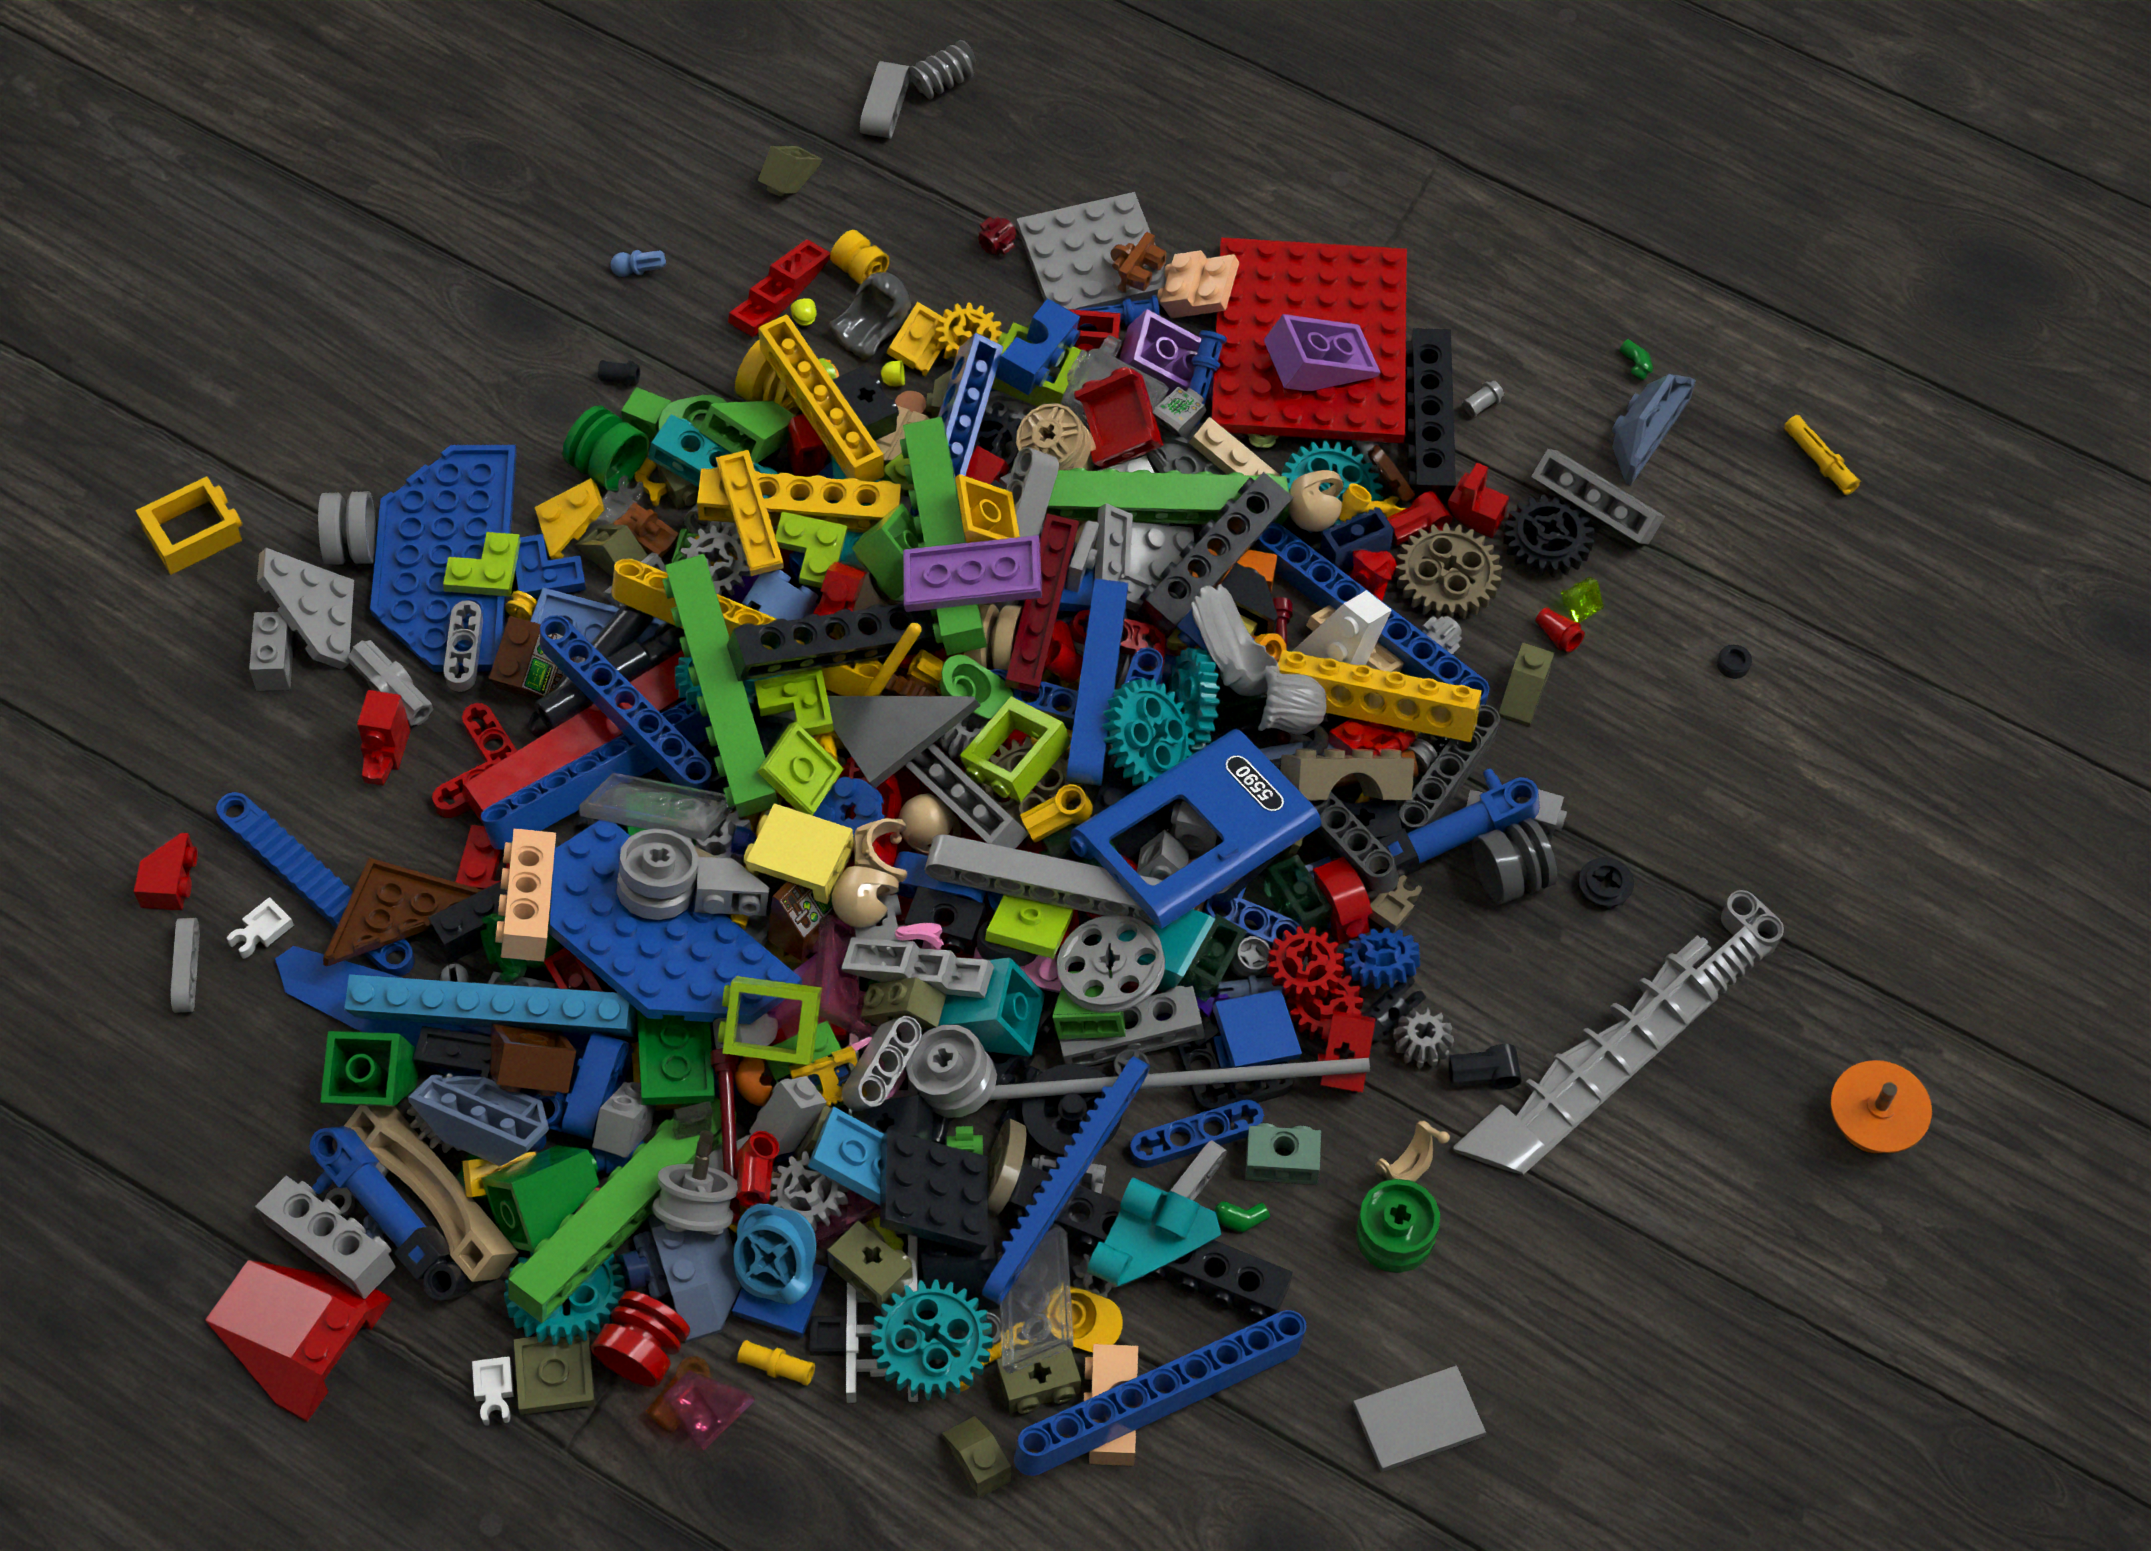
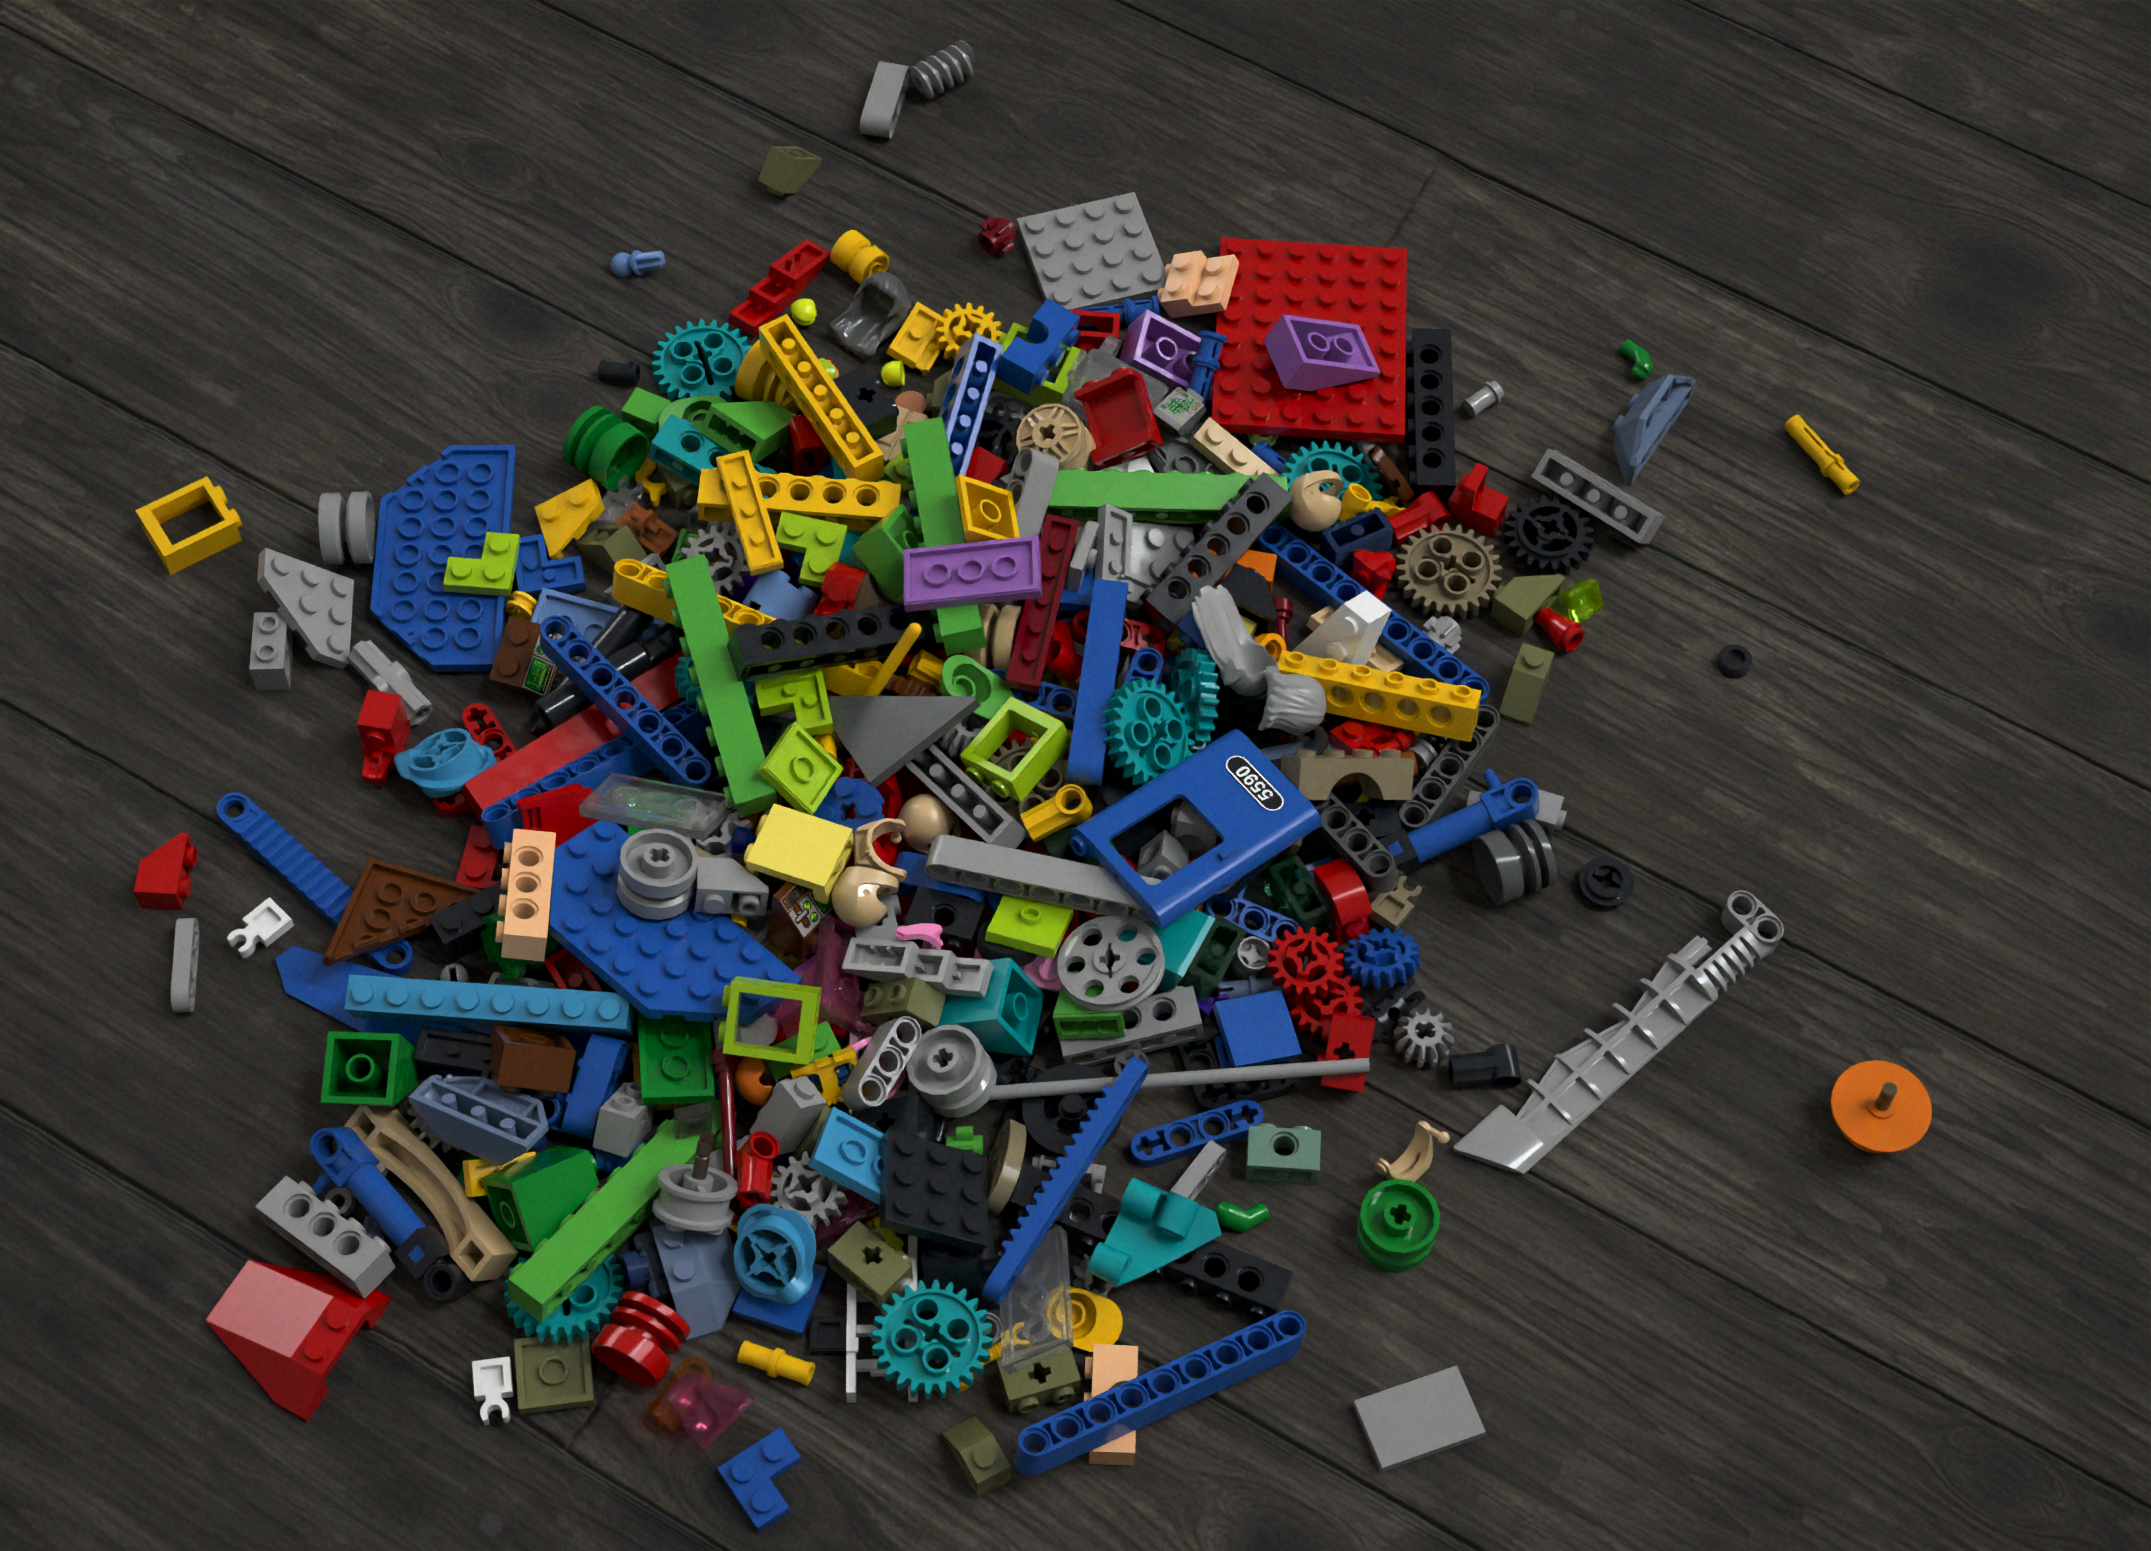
(444, 762): none -> dark azure piece
(468, 658): light grey beam -> none
(556, 812): none -> red plate
(682, 373): none -> teal gear
(751, 1478): none -> blue plate
(1131, 261): dark orange hips -> none
(1269, 456): none -> blue pin
(1523, 599): none -> olive slope

